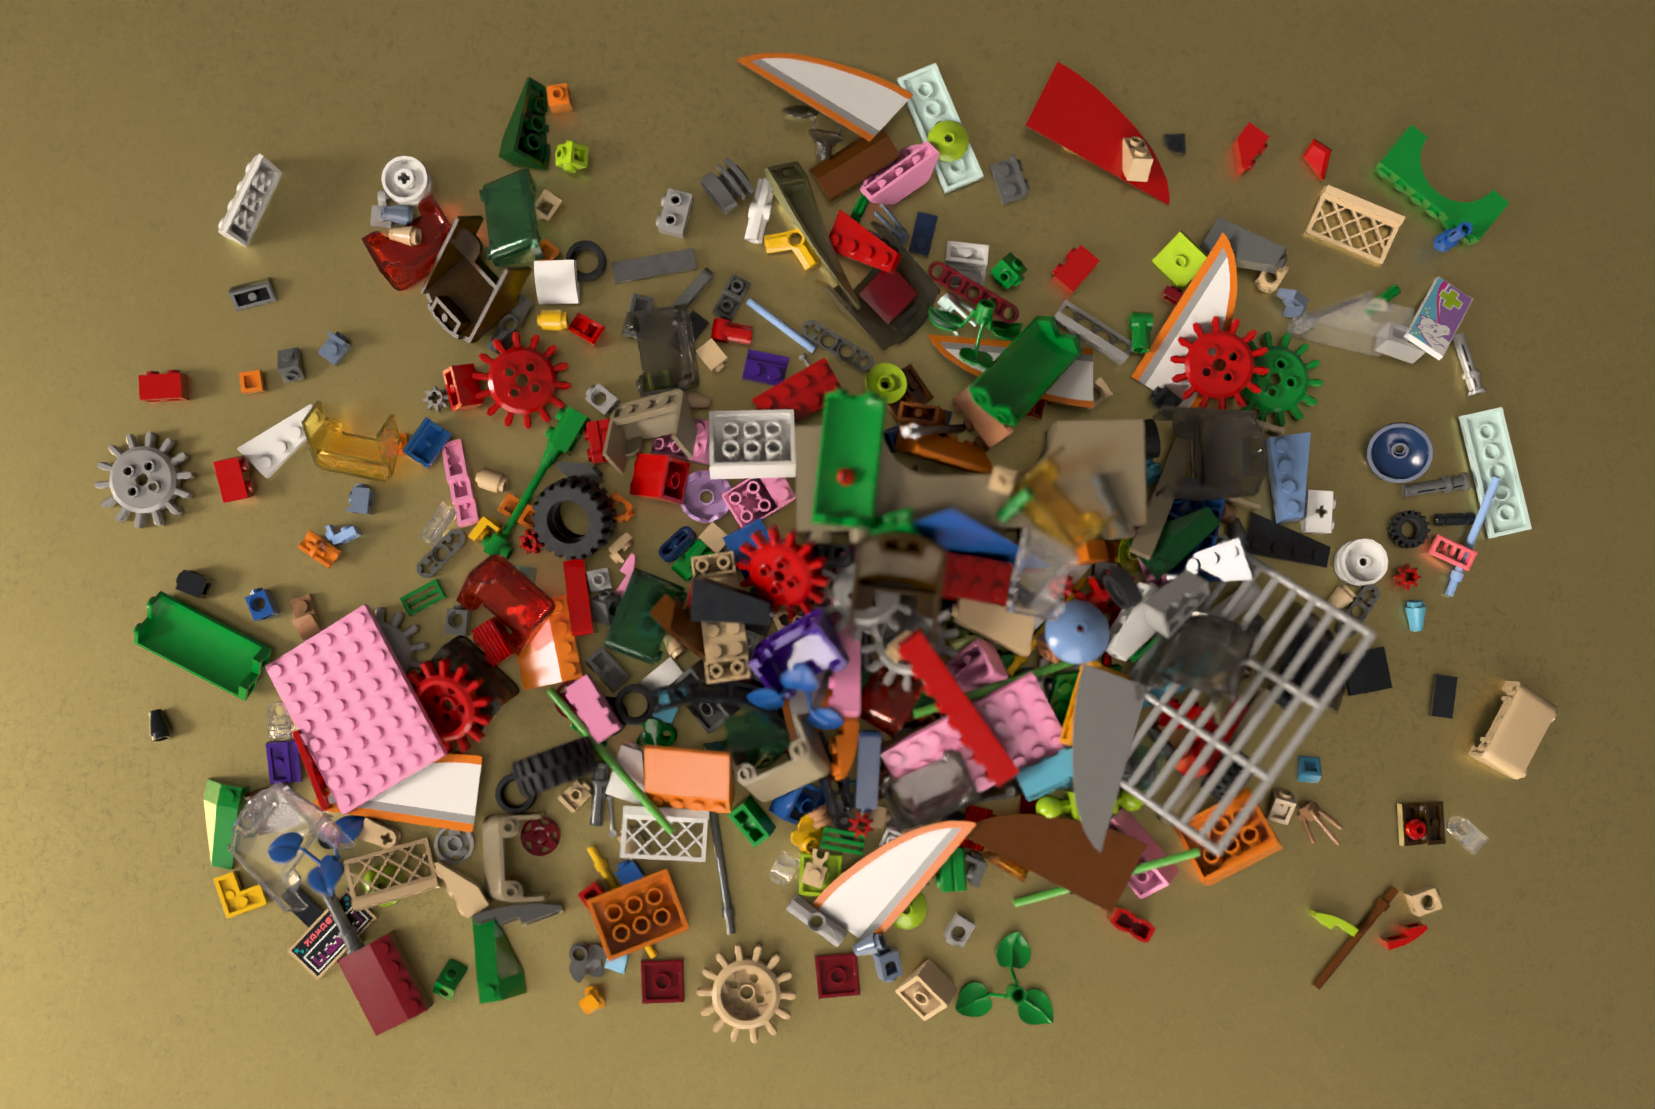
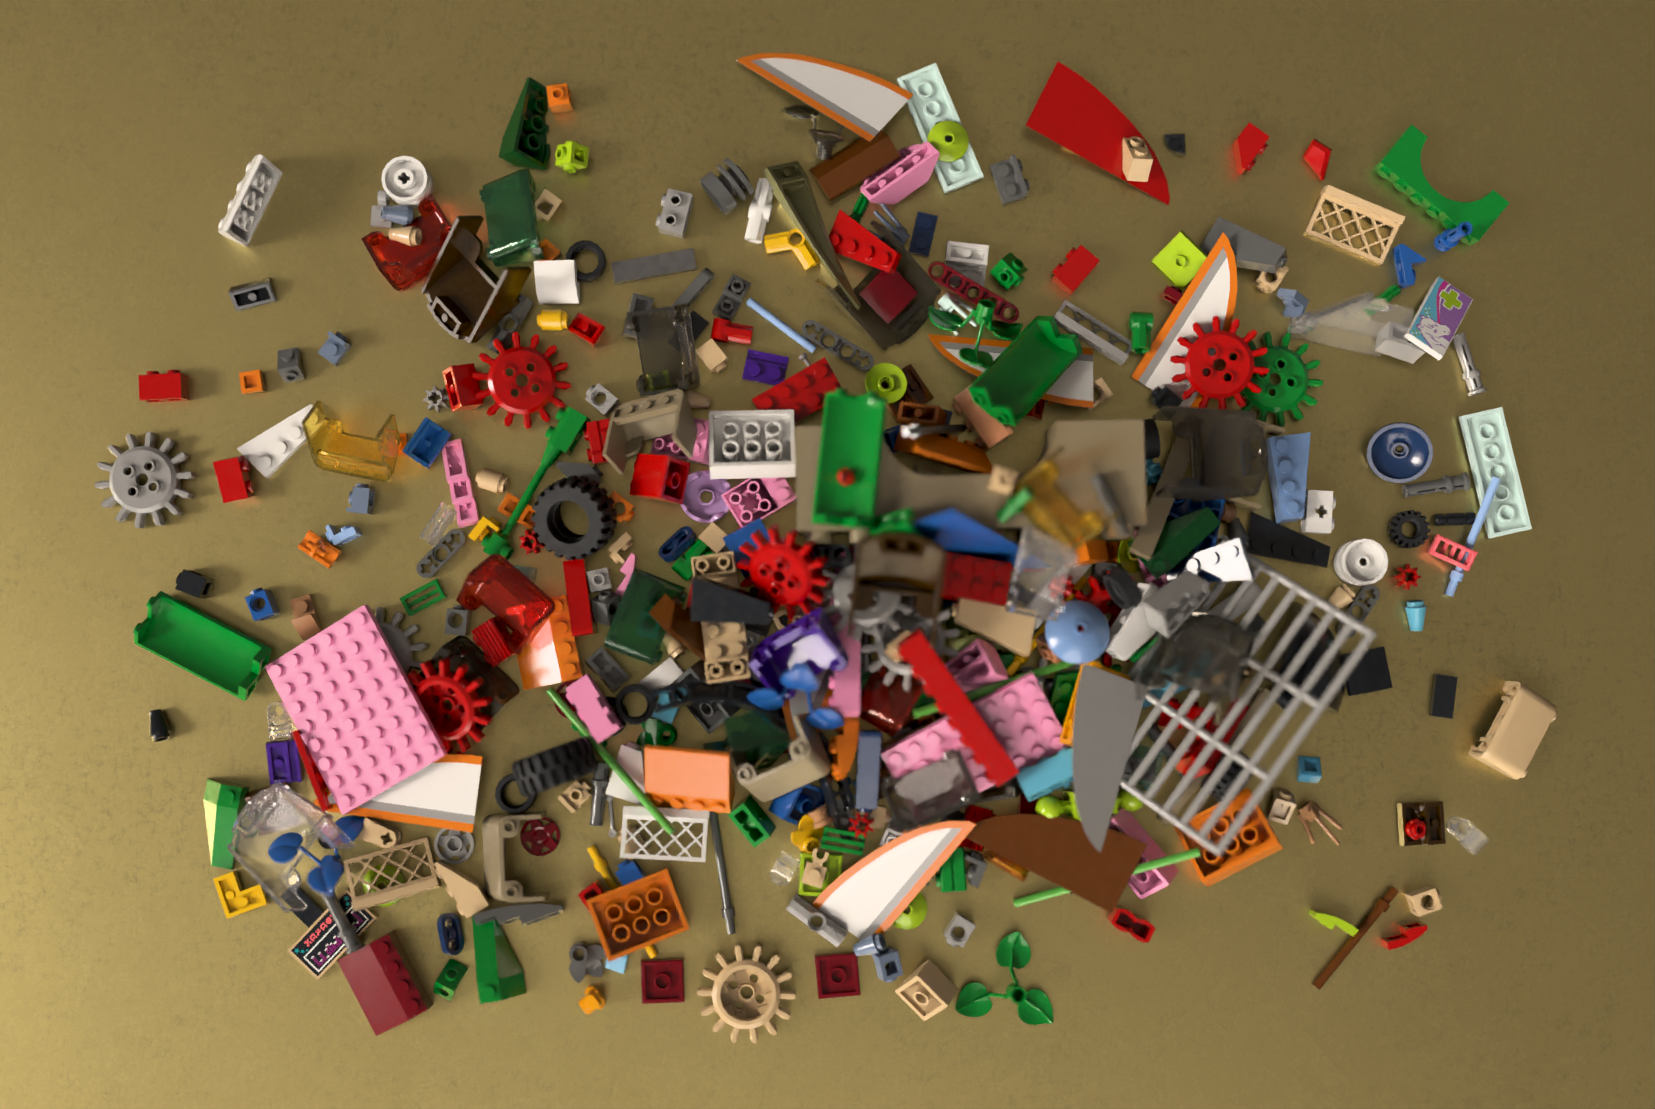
(450, 933): none -> dark blue plate
(1404, 260): none -> blue slope

